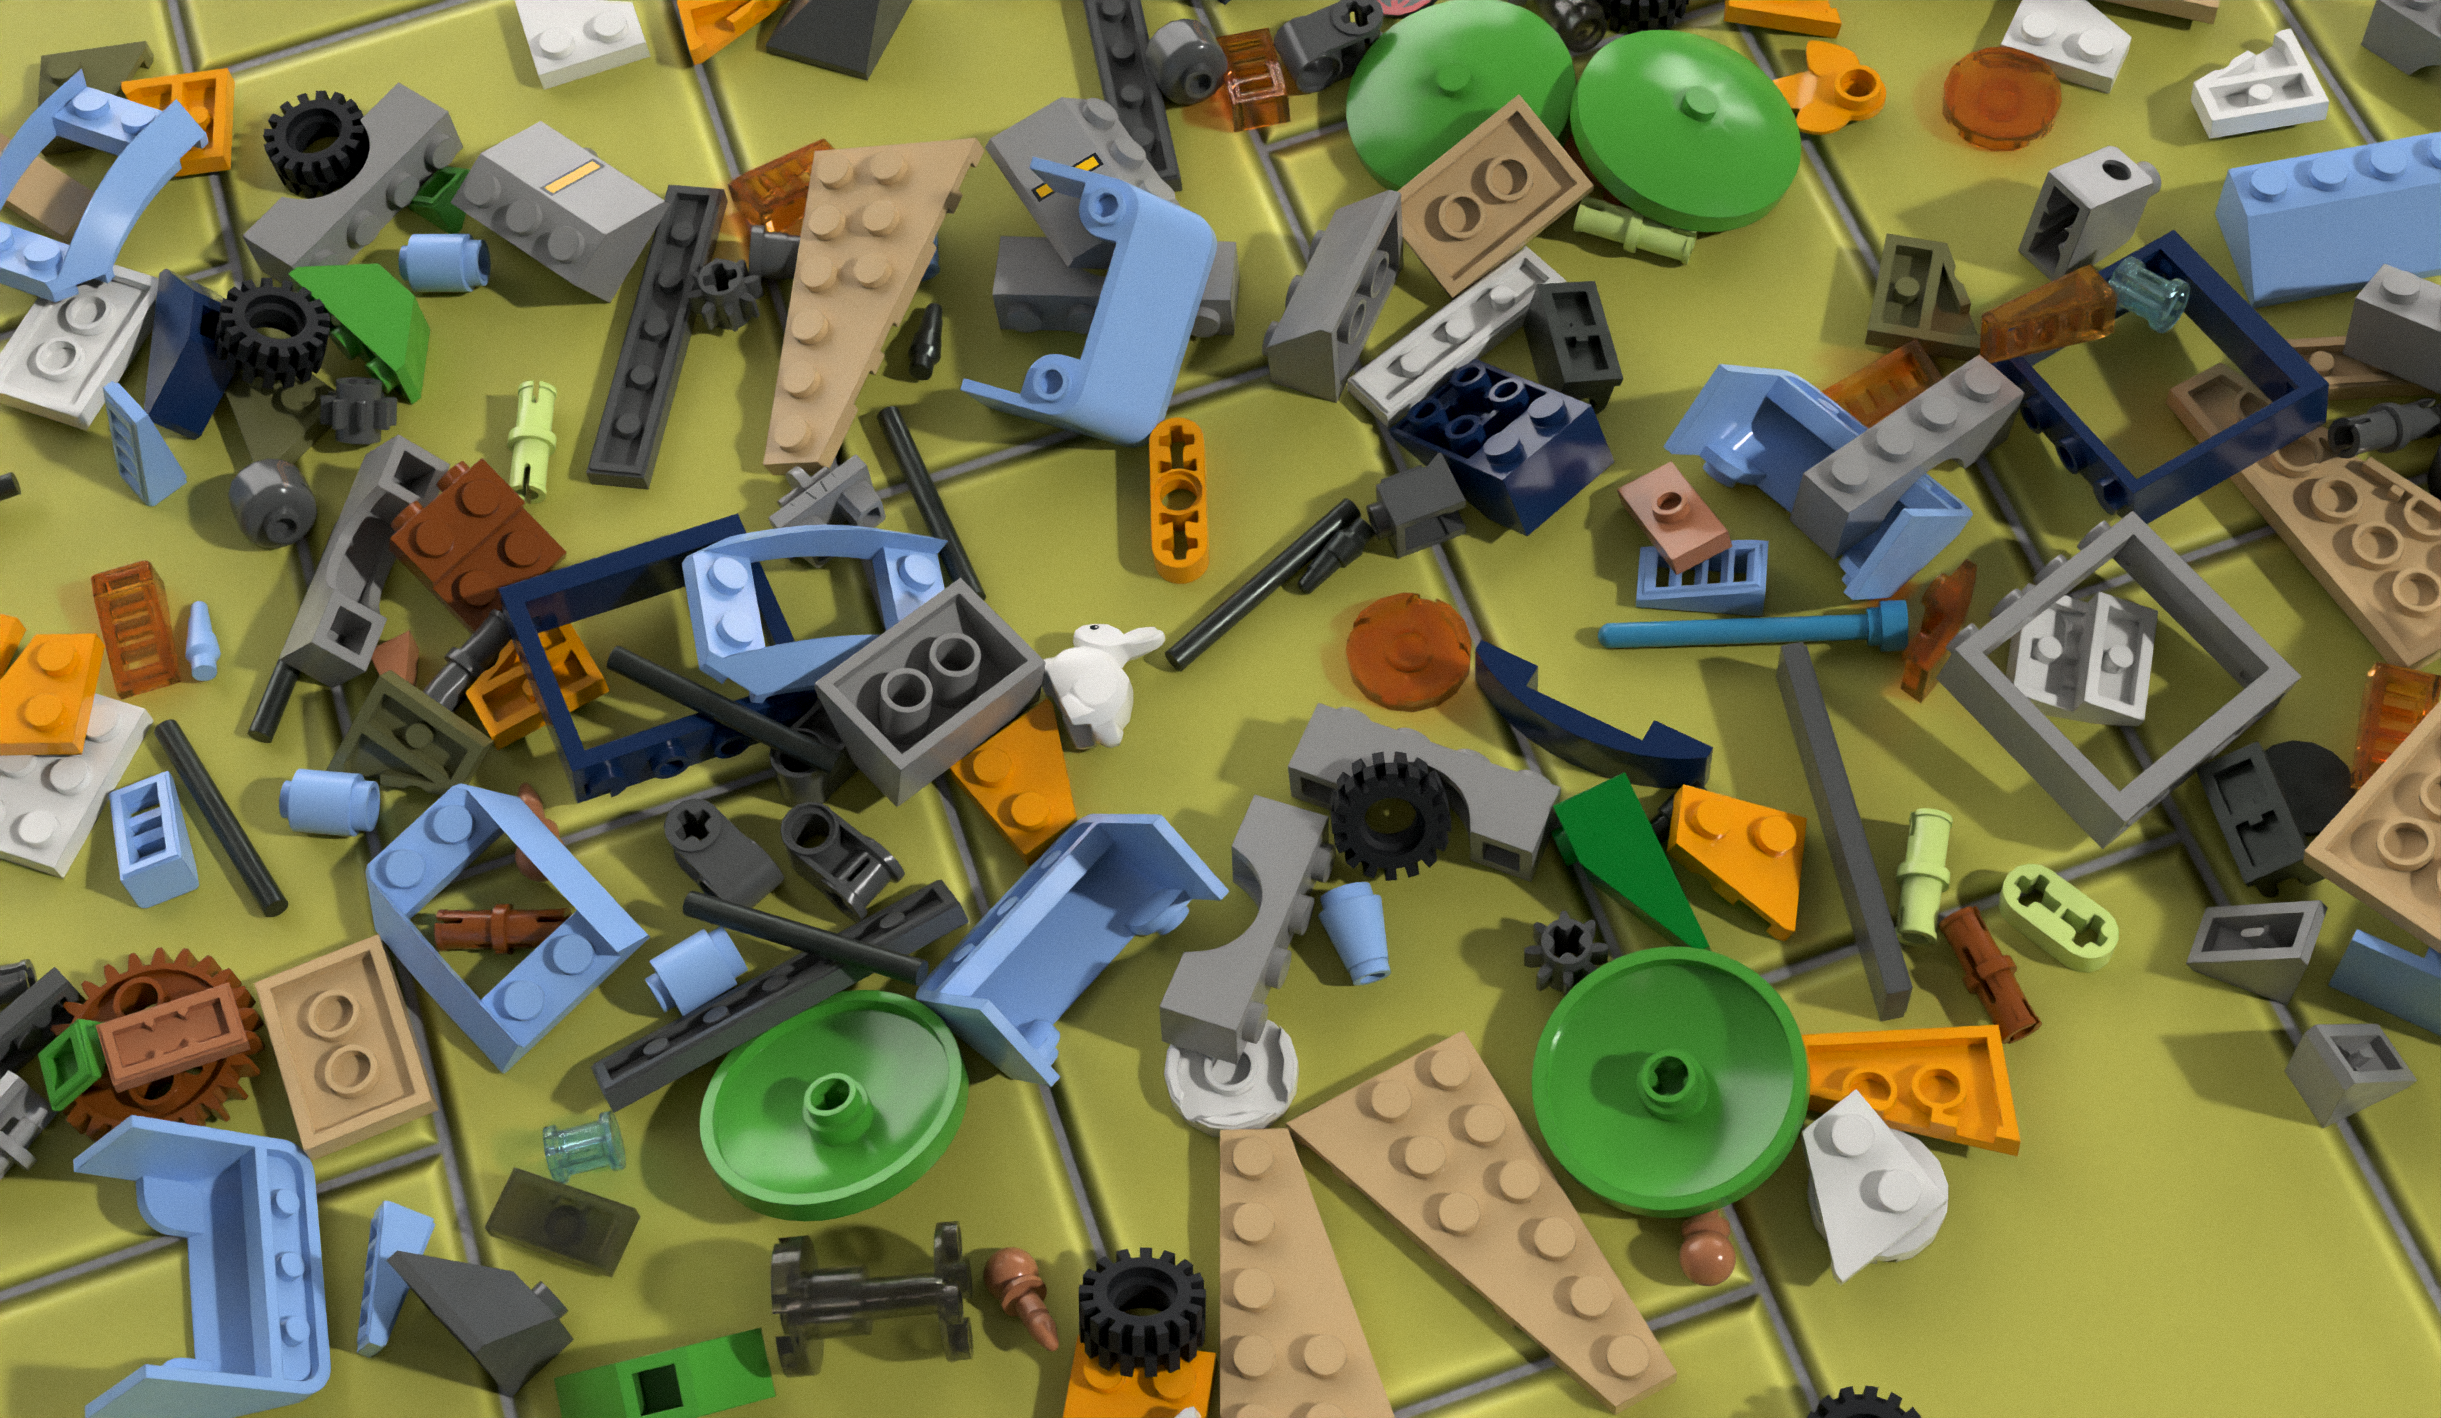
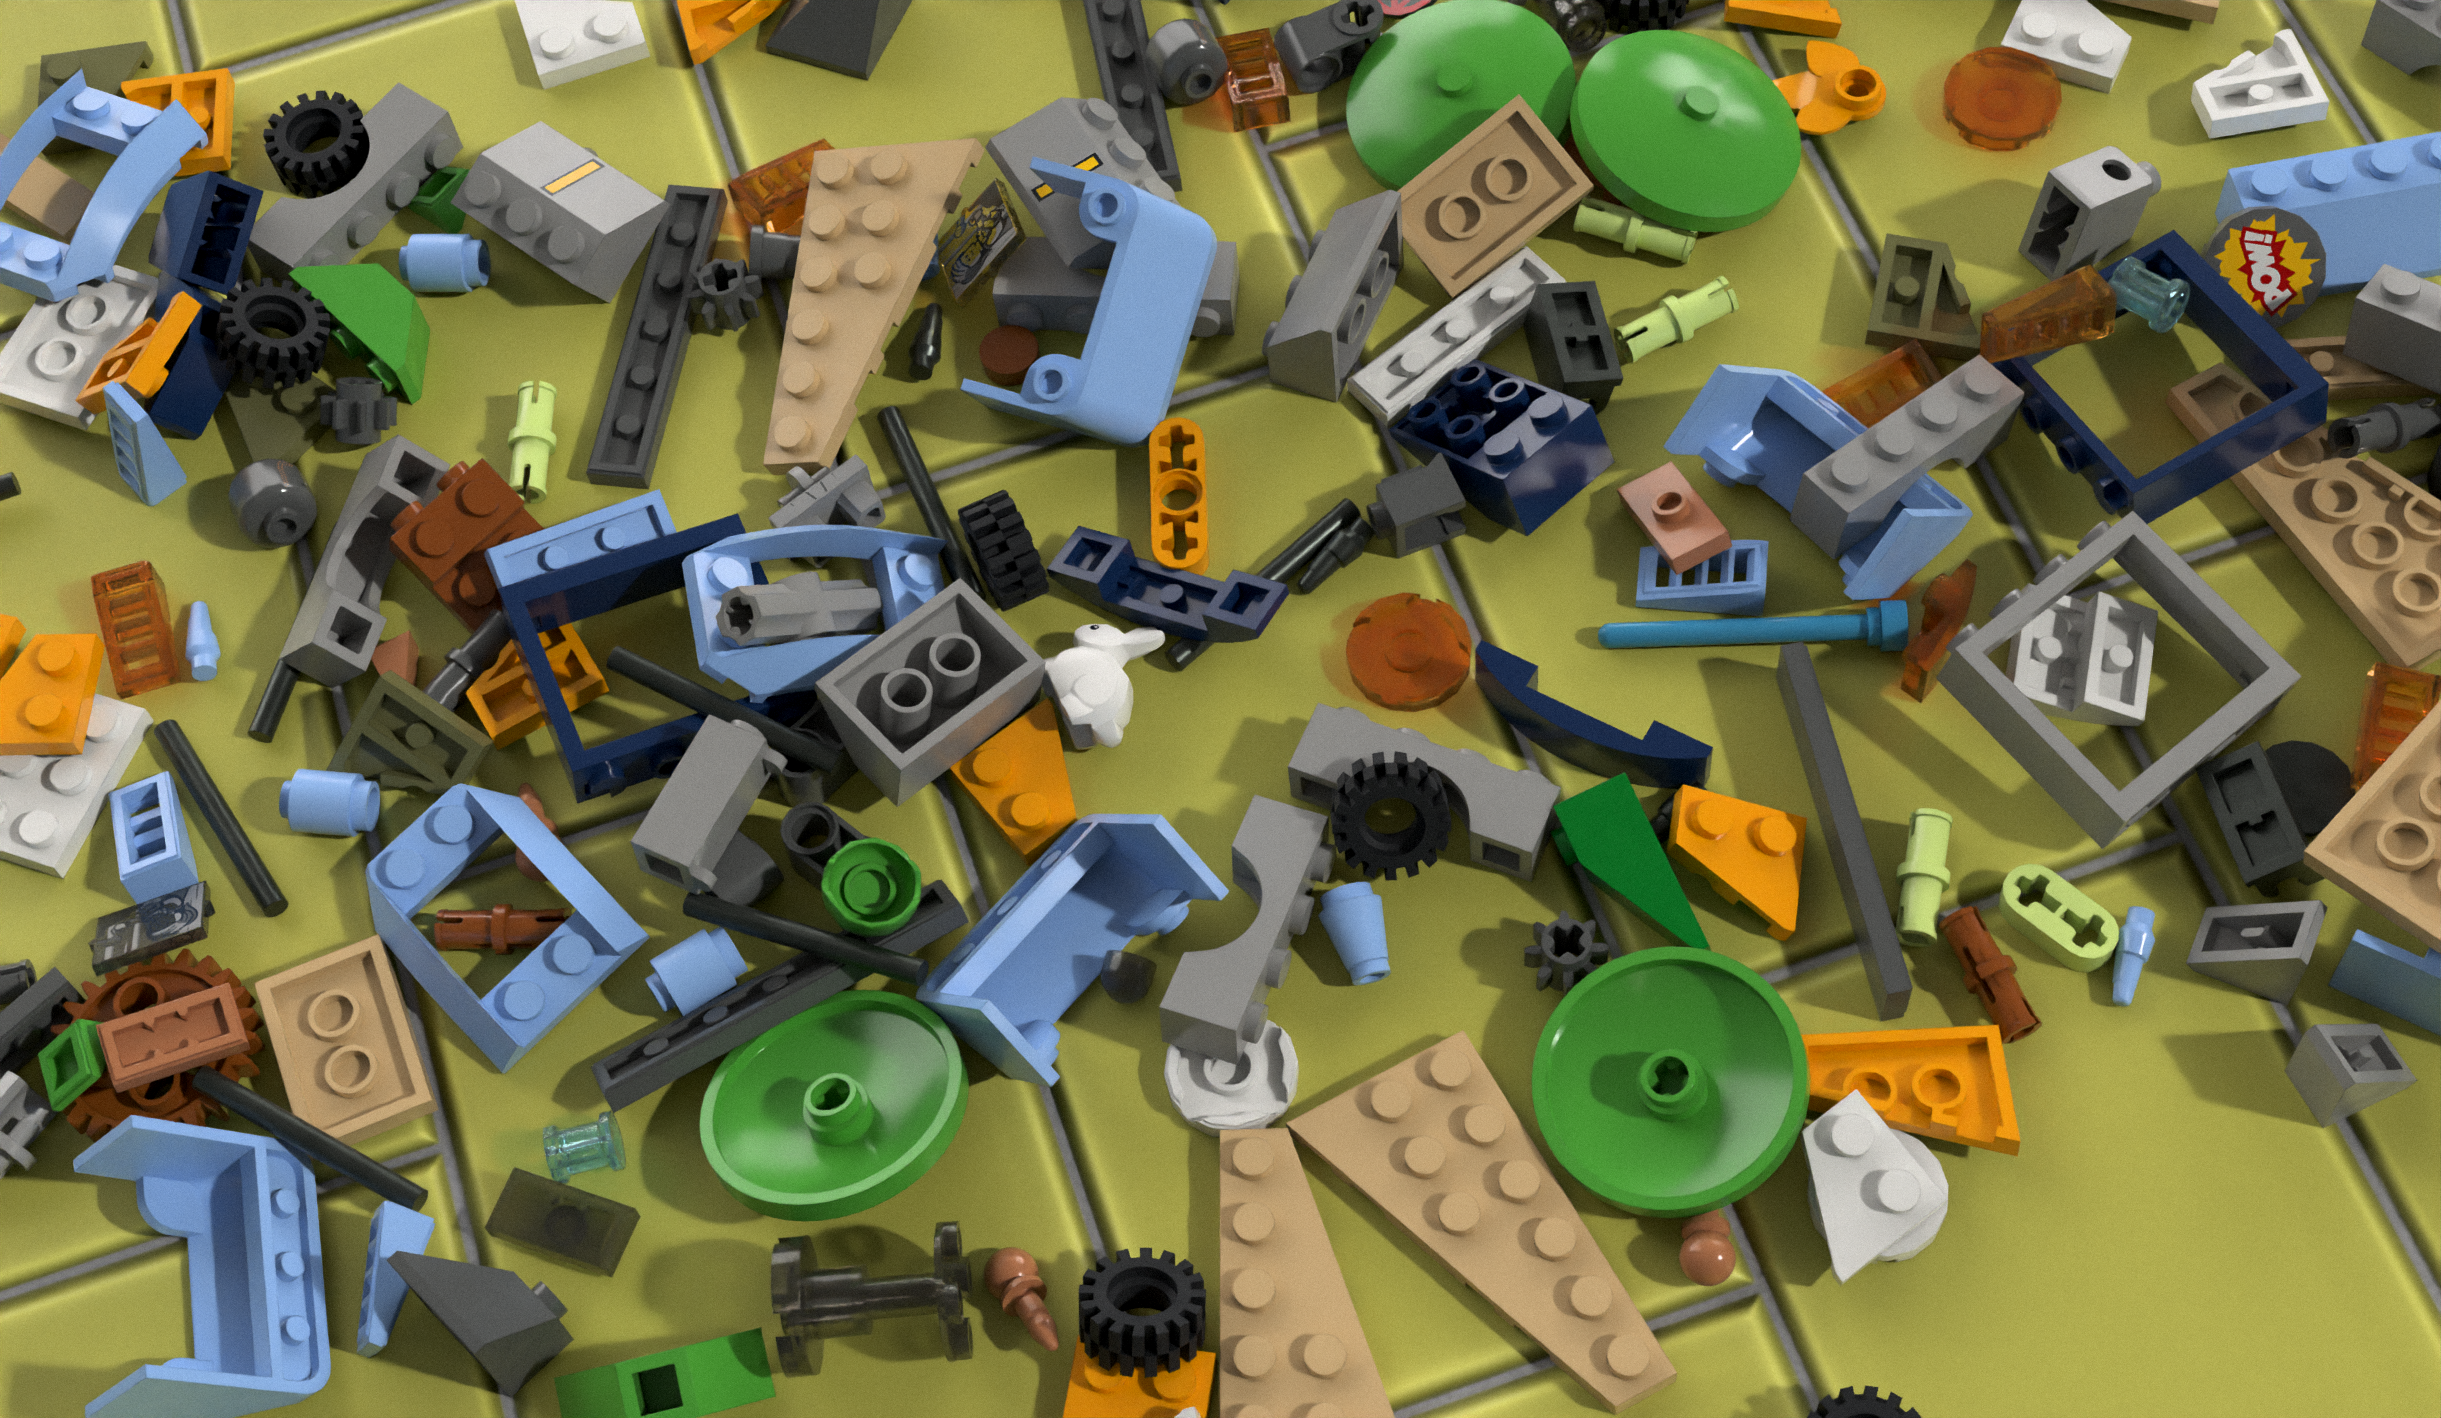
(140, 358): none -> light orange wing
(151, 928): none -> piece
(204, 234): none -> dark blue torso
(309, 1139): none -> pearl dark grey bar
(581, 539): none -> light blue plate
(705, 803): none -> light grey brick
(798, 610): none -> light grey piece
(871, 887): none -> bright green hair
(980, 242): none -> piece
(1003, 550): none -> black tyre
(1008, 354): none -> dark orange tile
(1126, 976): none -> clear smoke hinge
(1171, 600): none -> dark blue slope
(1676, 319): none -> yellowish green pin
(2131, 953): none -> light blue piece
(2269, 261): none -> tile

